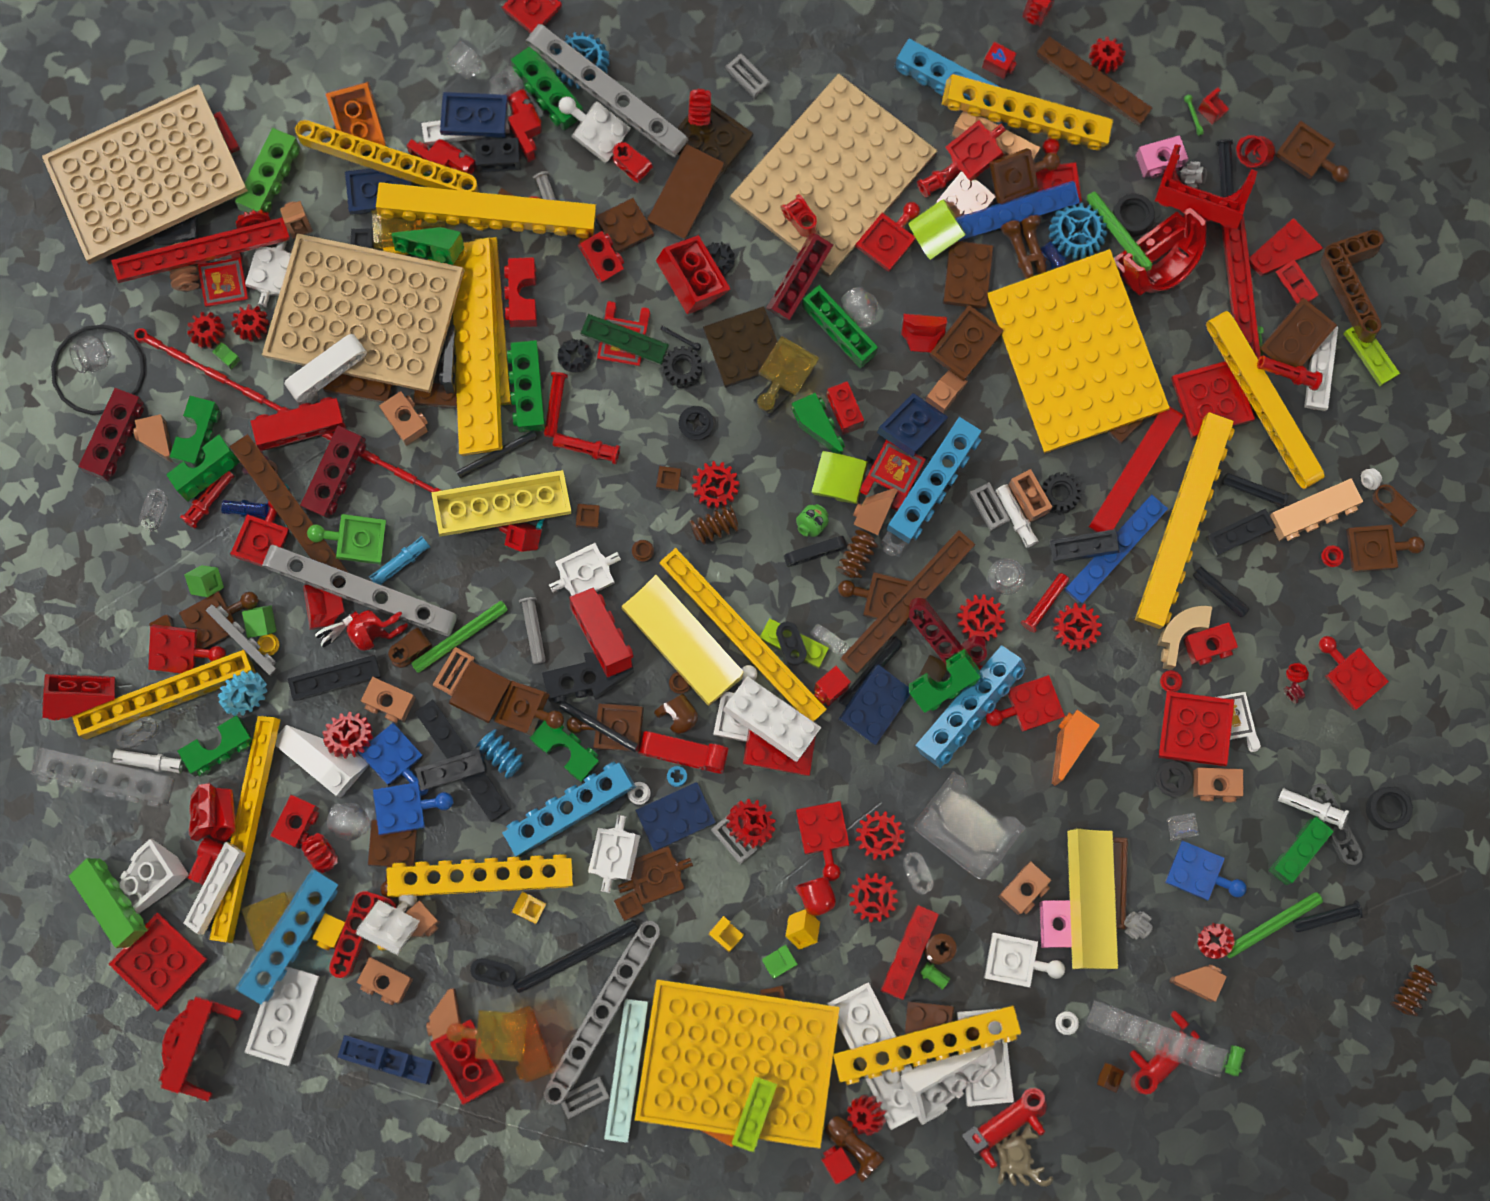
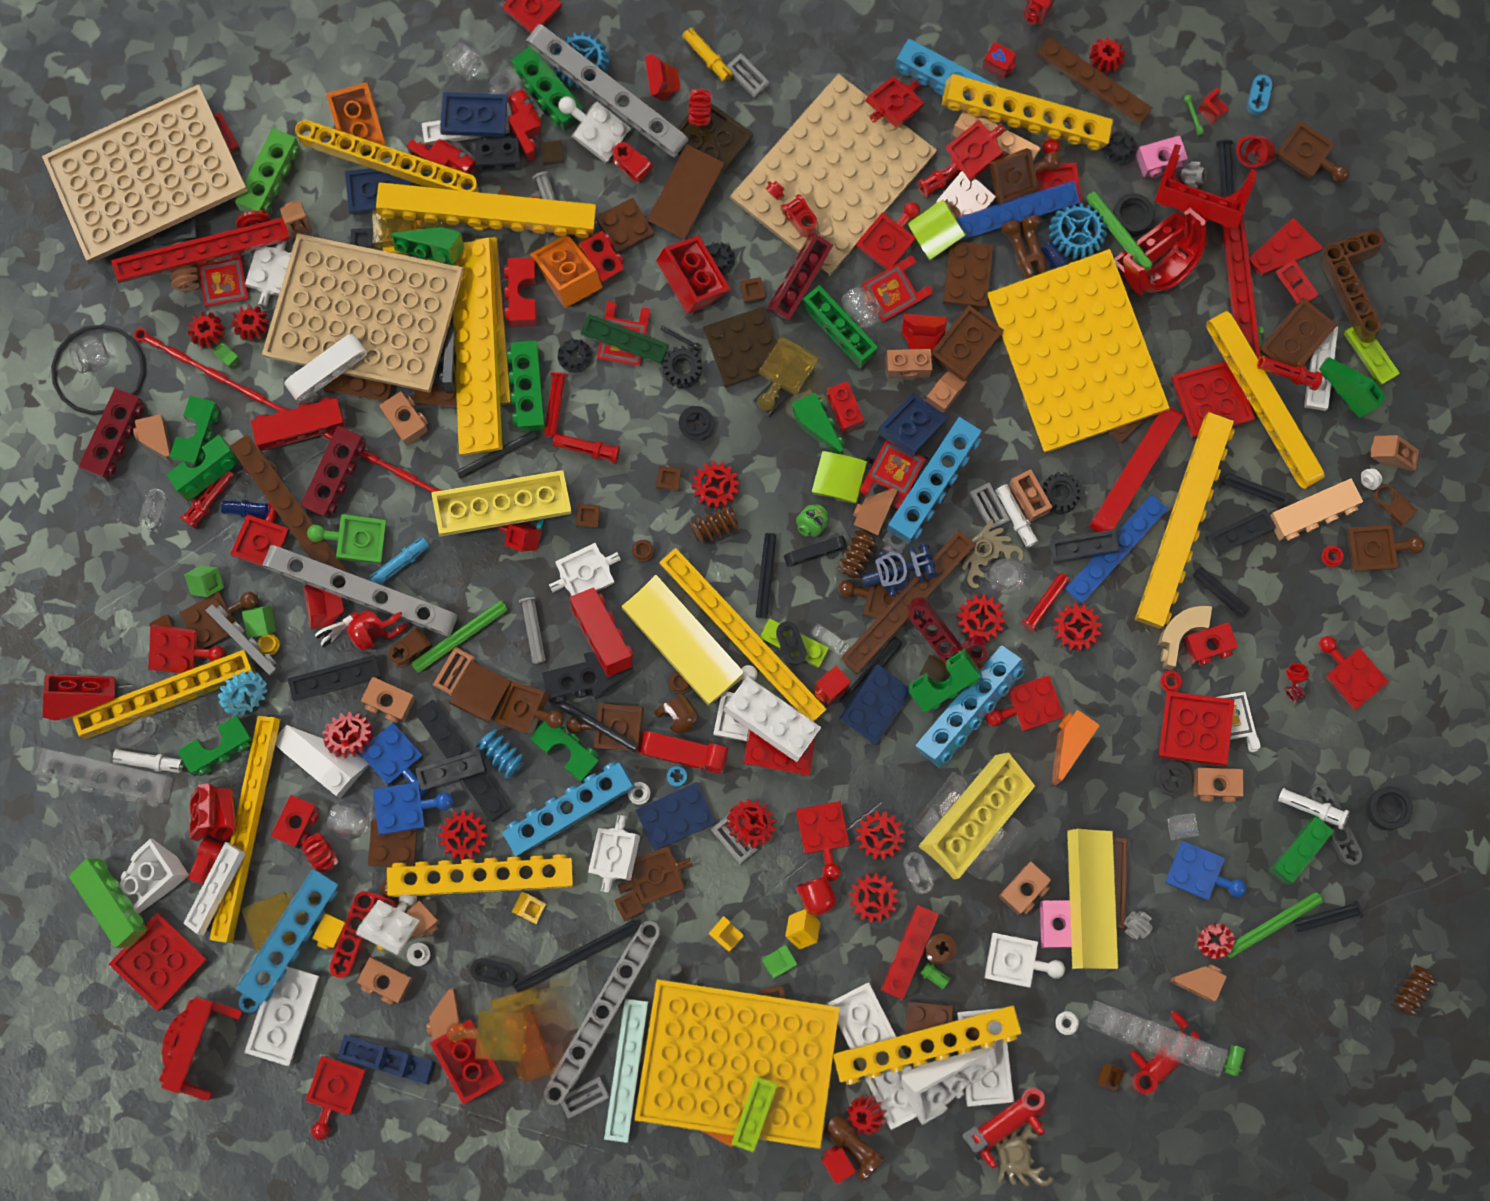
(242, 1005): none -> dark azure bush
(333, 1088): none -> red plate
(425, 954): none -> white plate
(453, 835): none -> red gear
(525, 998): none -> clear yellow plate
(552, 152): none -> dark brown tile
(567, 270): none -> orange slope
(662, 78): none -> red slope
(713, 61): none -> yellow pin
(752, 290): none -> reddish brown plate
(765, 576): none -> black axle
(775, 190): none -> red plate
(894, 101): none -> red plate
(894, 290): none -> red flag
(908, 363): none -> nougat brick
(920, 562): none -> dark blue torso
(978, 815): none -> light yellow arch
(986, 549): none -> dark tan animal
(1125, 155): none -> black gear
(1263, 96): none -> dark azure beam
(1355, 388): none -> green slope
(1394, 452): none -> nougat slope

